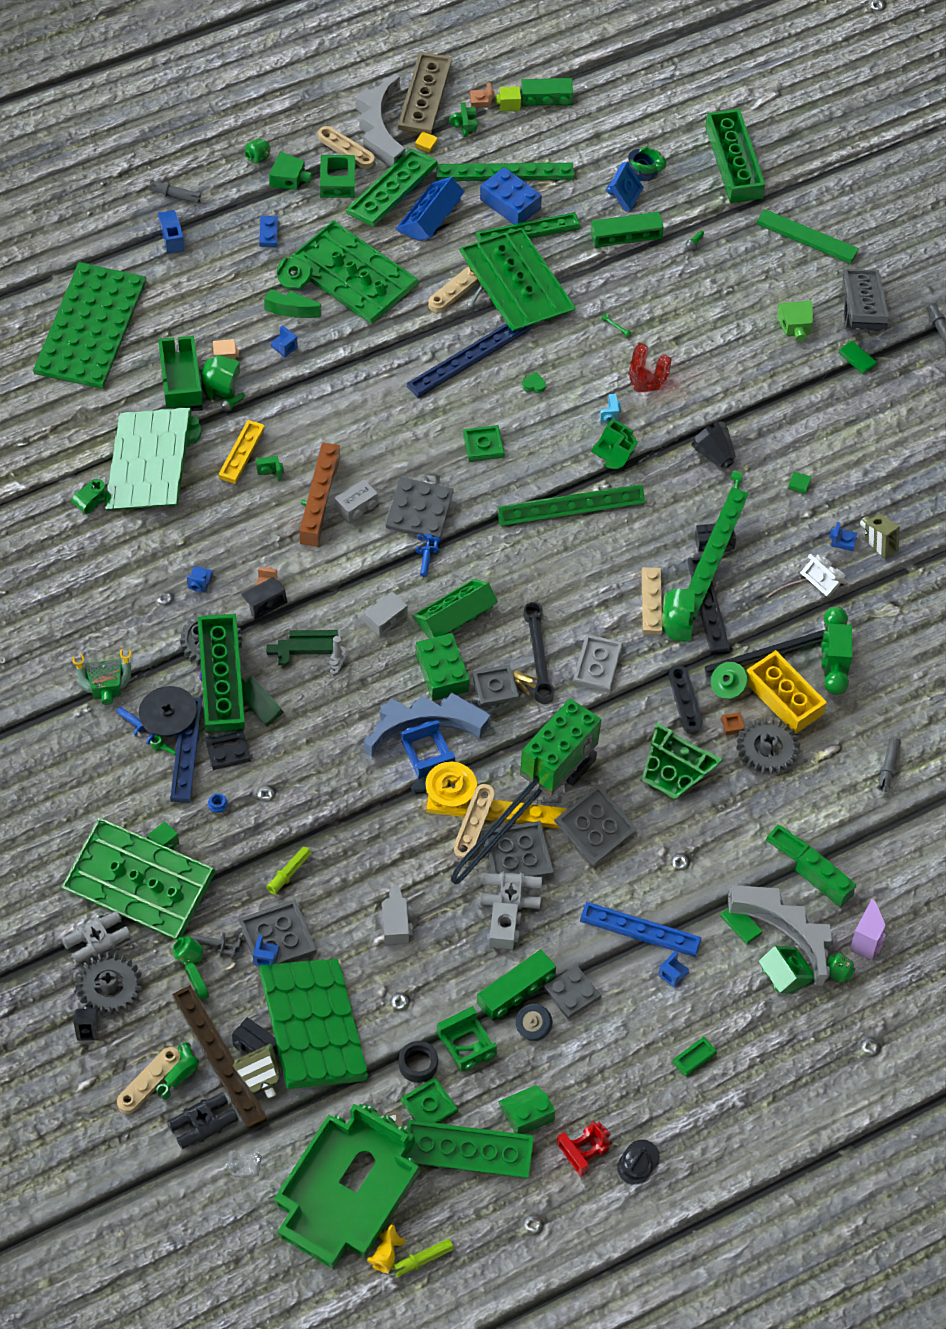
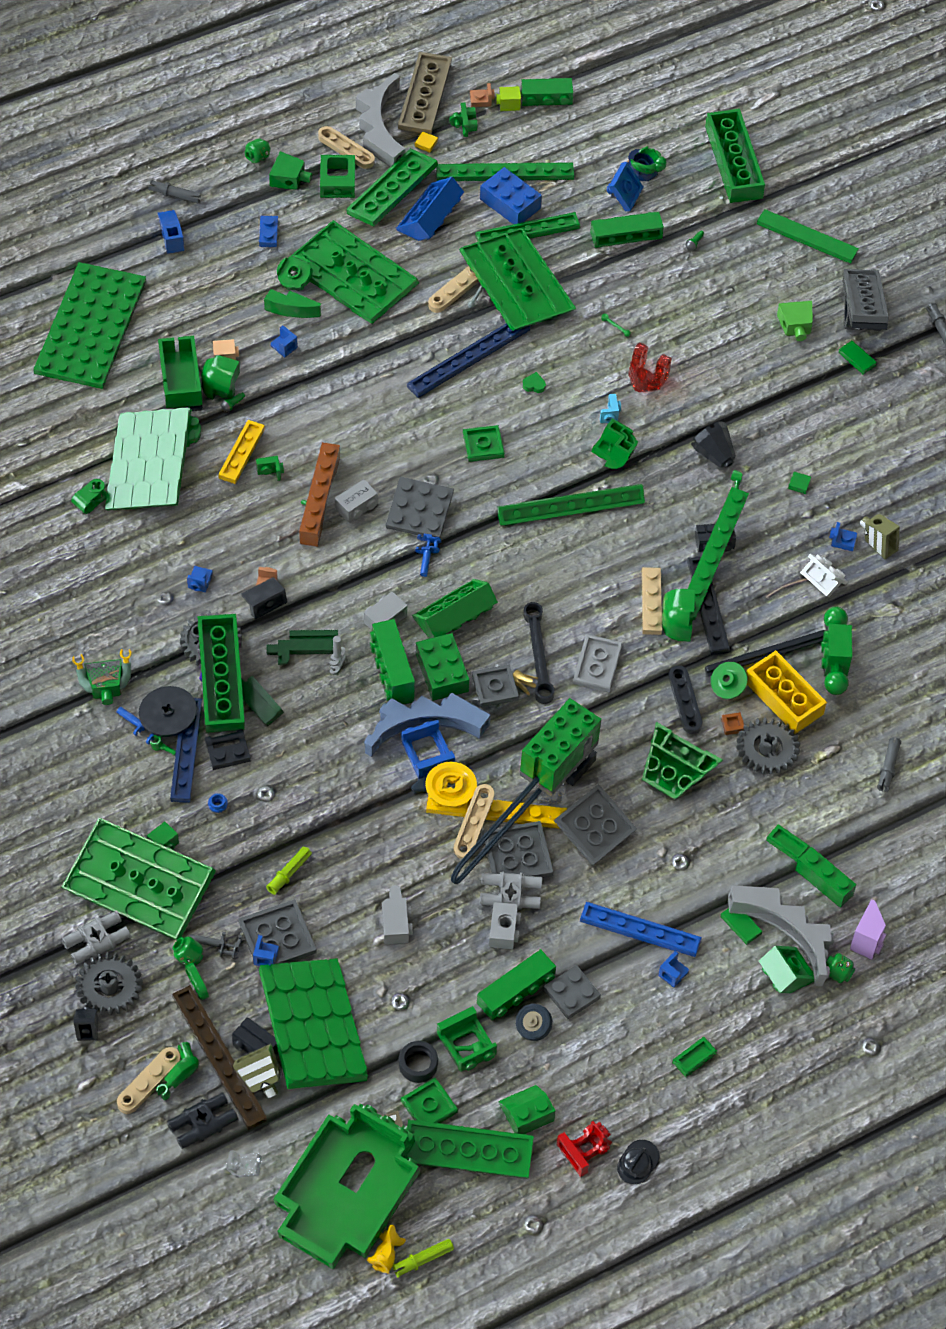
(392, 662): none -> green brick

